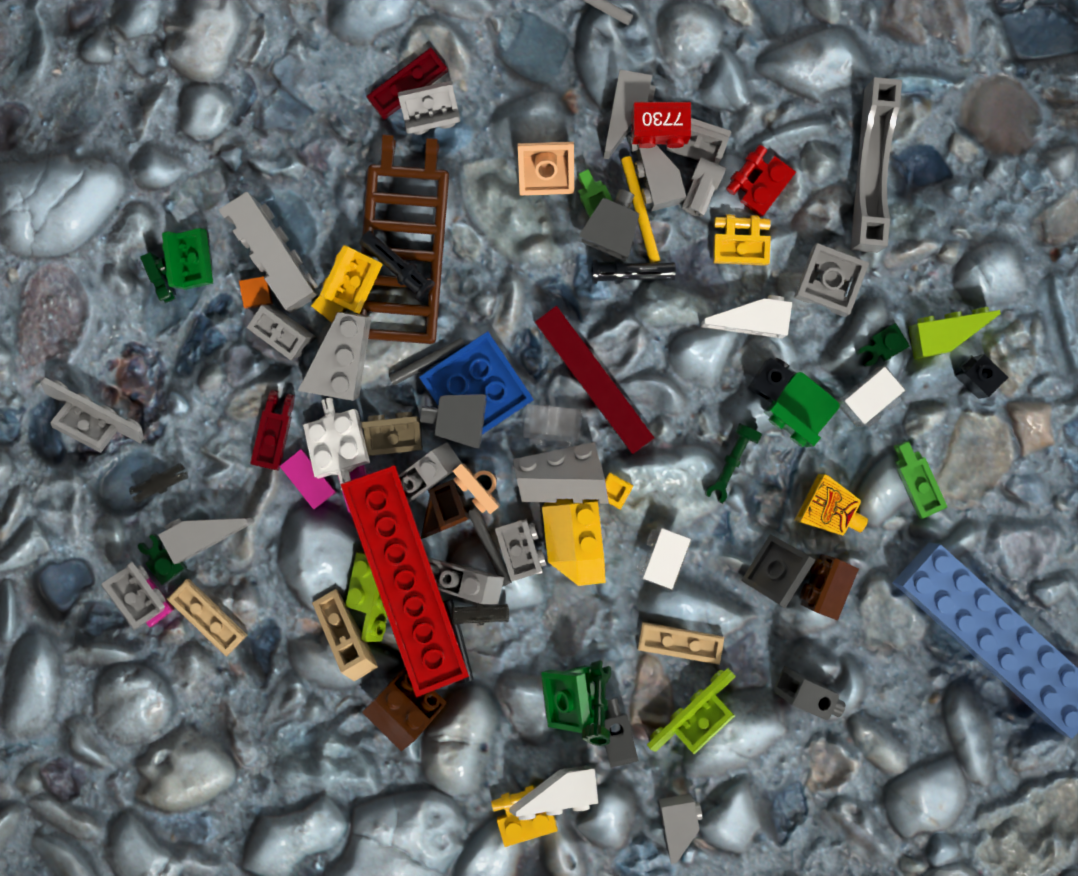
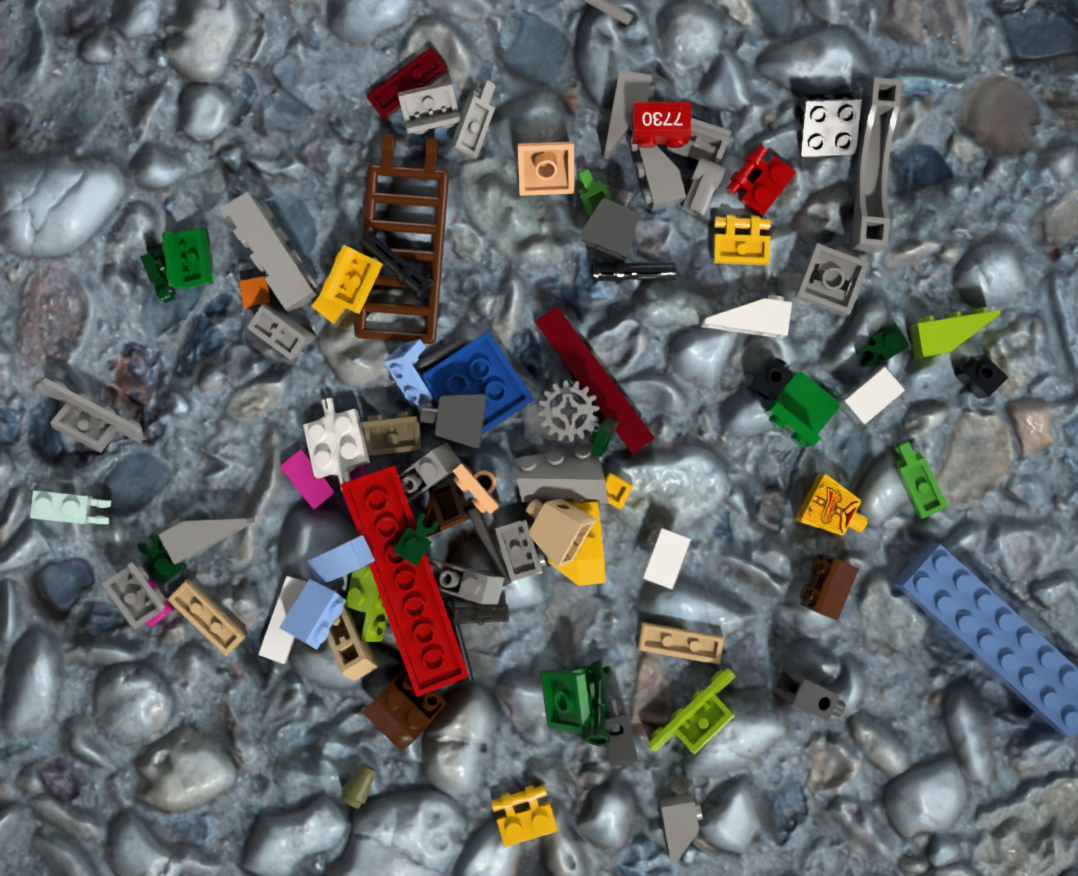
(67, 507): none -> light aqua hinge
(158, 483): clear smoke pin -> none
(272, 433): dark red hinge -> none
(278, 643): none -> white tile
(313, 614): none -> light blue brick
(340, 359): light grey wedge -> none
(340, 560): none -> light blue slope
(358, 787): none -> olive cone
(402, 370): none -> light blue bracket
(412, 543): none -> dark green plate
(474, 120): none -> light grey hinge
(559, 529): none -> tan torso
(563, 790): white slope -> none
(581, 410): none -> light grey gear
(602, 436): none -> dark green plate
(639, 207): yellow bar -> none
(732, 461): dark green piece -> none
(778, 570): dark grey bracket -> none
(829, 123): none -> bracket

